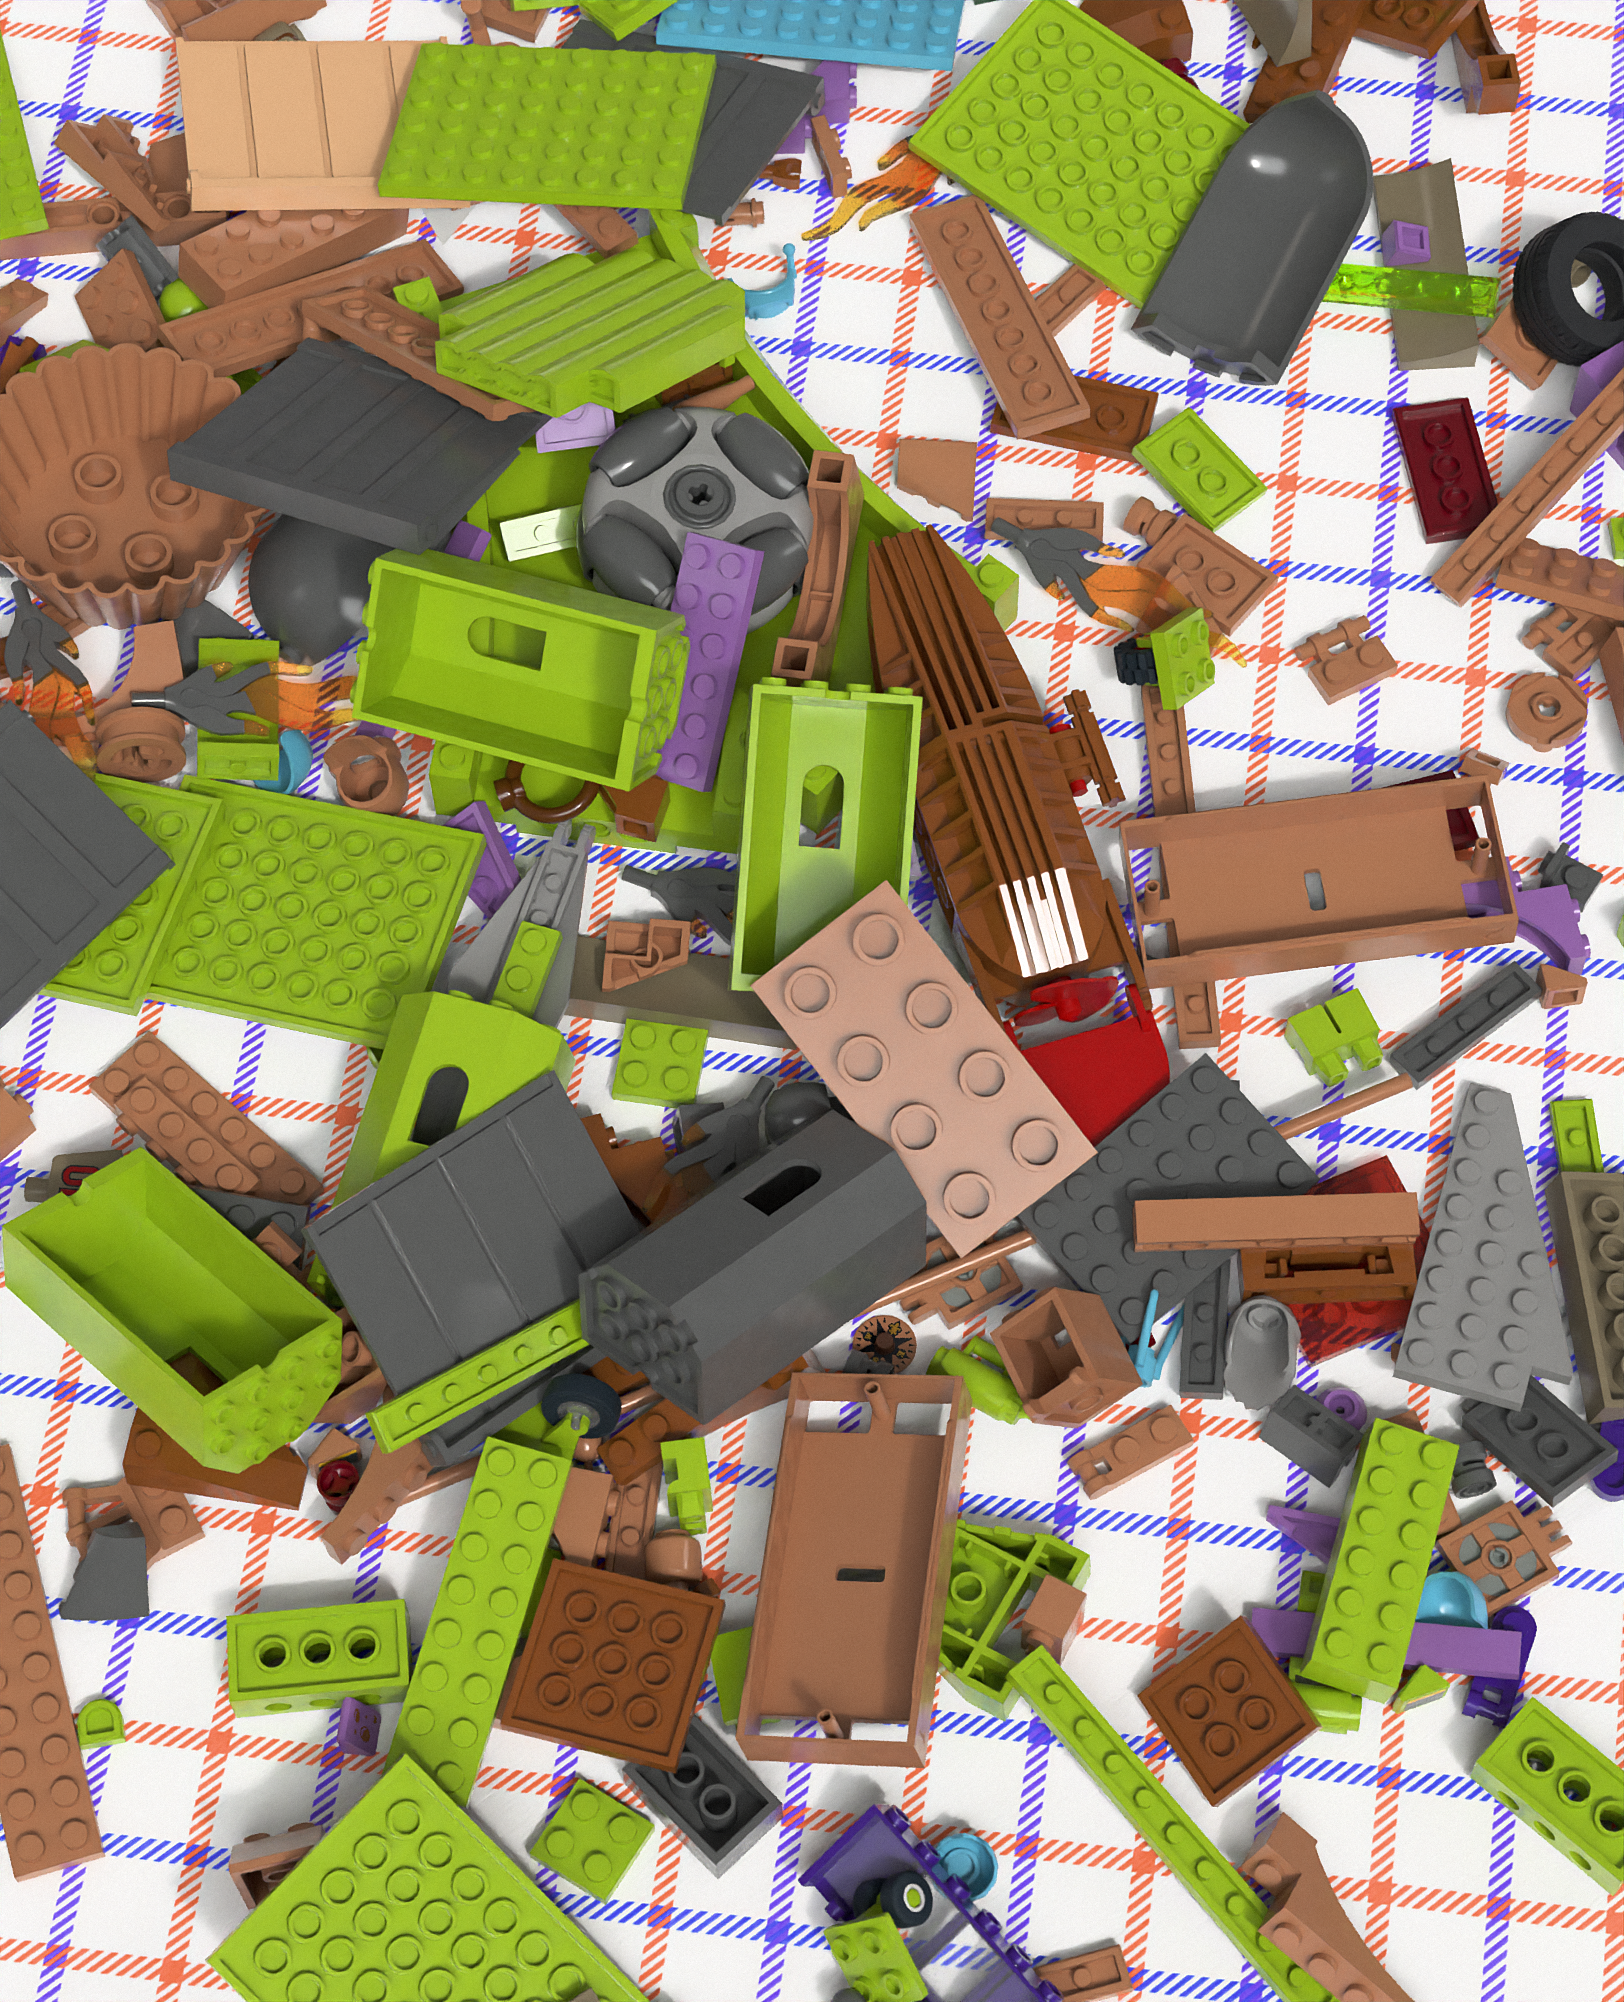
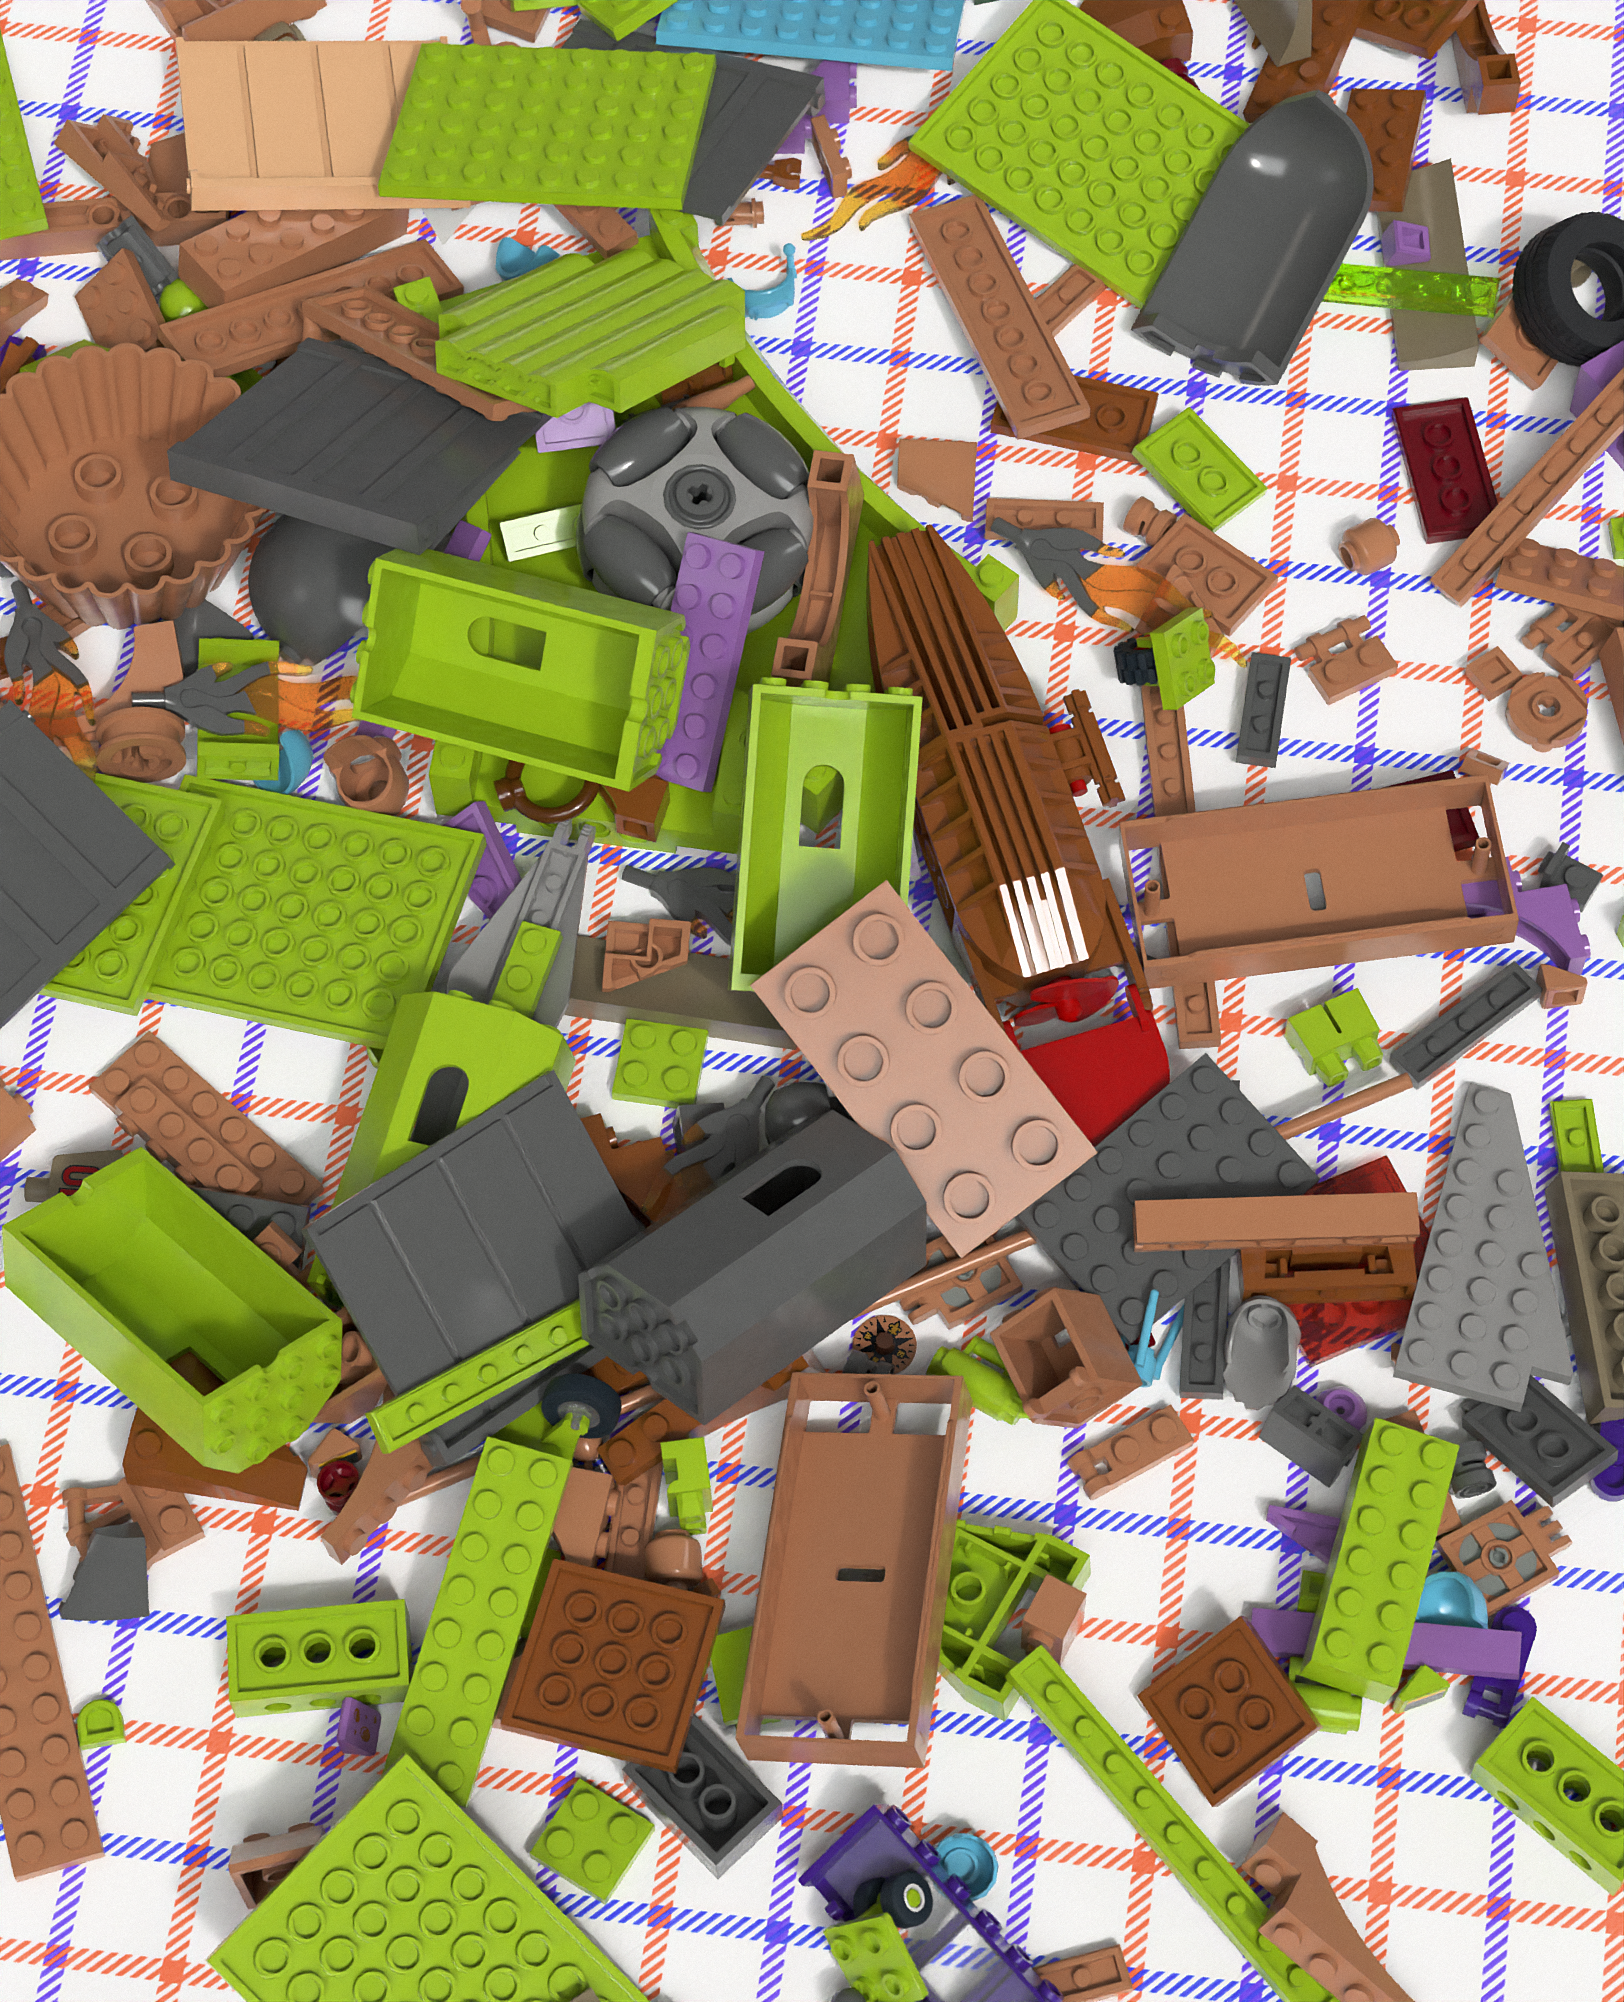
(515, 259): none -> medium azure helmet
(1263, 710): none -> dark grey plate
(1369, 546): none -> nougat head
(1391, 129): none -> dark orange plate
(1493, 673): none -> nougat plate

